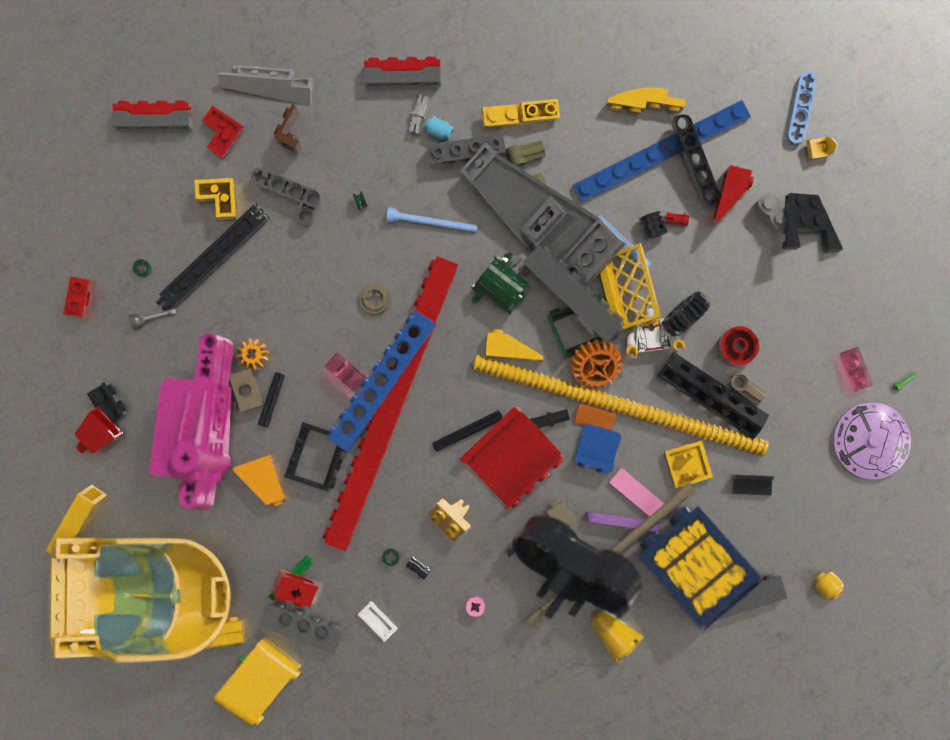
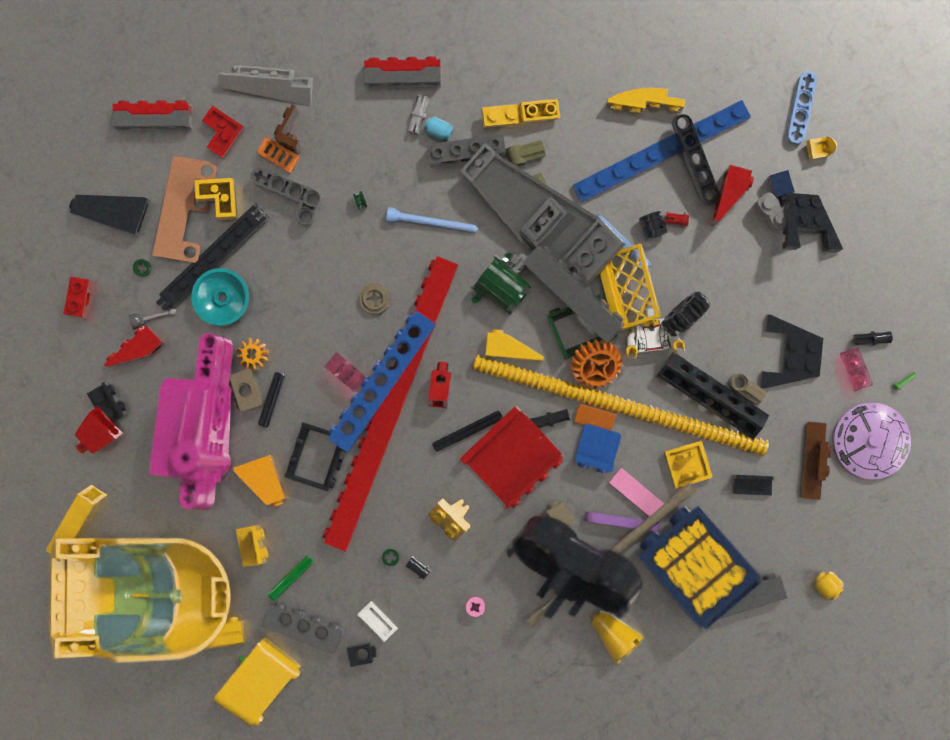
(112, 211): none -> black slope
(141, 346): none -> red slope
(177, 202): none -> nougat piece
(208, 290): none -> teal dish
(251, 545): none -> yellow bracket
(263, 147): none -> orange slope
(288, 581): red brick -> none
(354, 660): none -> black brick
(438, 392): none -> red torso
(746, 338): red brick -> none
(780, 184): none -> dark blue brick
(800, 355): none -> black wing
(815, 460): none -> reddish brown bracket
(873, 338): none -> black axle

